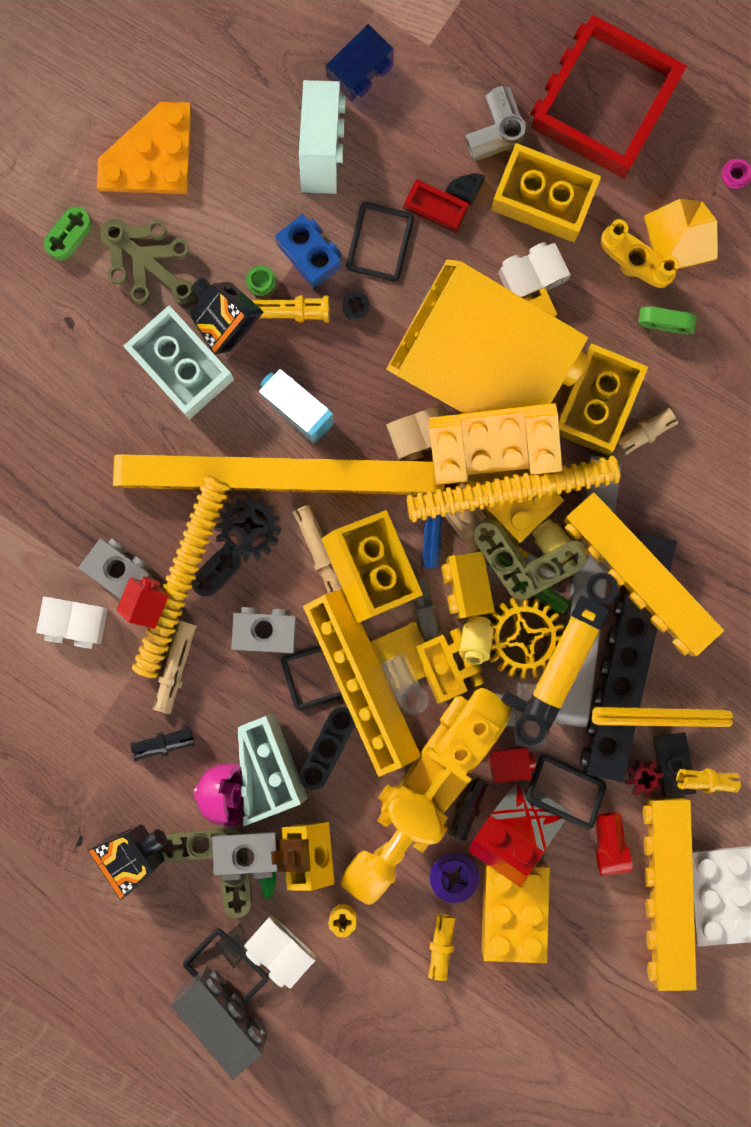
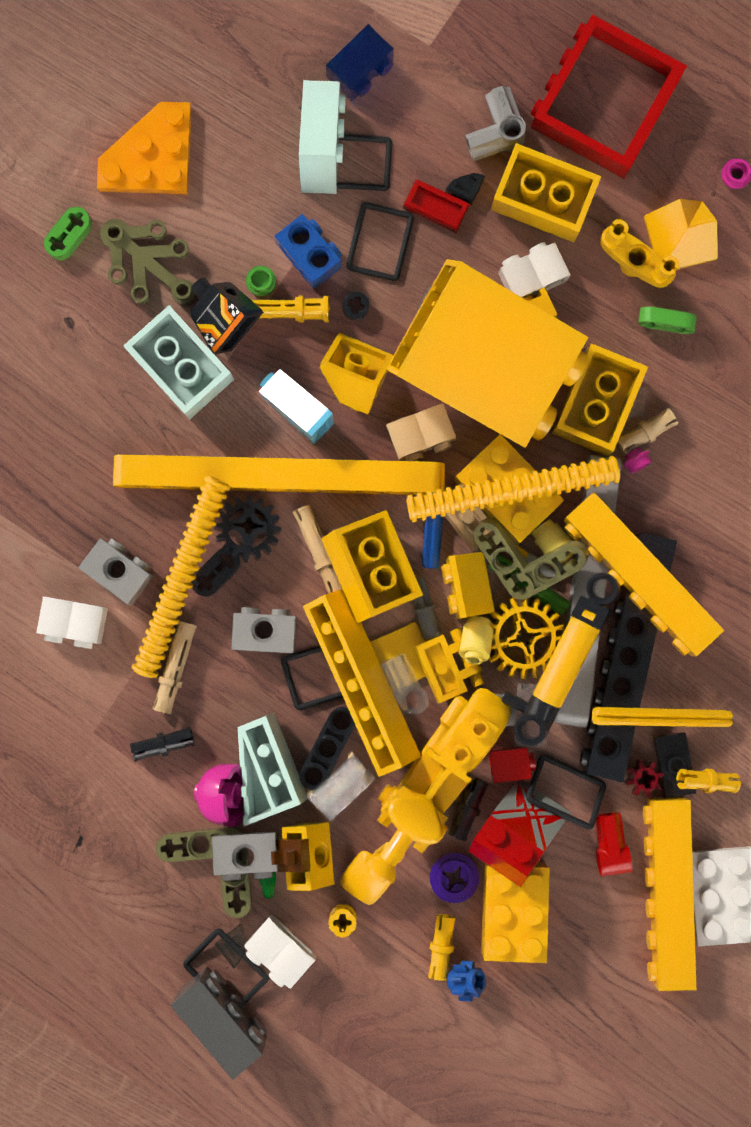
(129, 857): torso -> none
(142, 602): red brick -> none
(341, 787): none -> clear hinge
(355, 371): none -> yellow slope
(379, 139): none -> black piece
(466, 981): none -> blue gear
(495, 442): yellow piece -> none
(637, 460): none -> dark pink plate

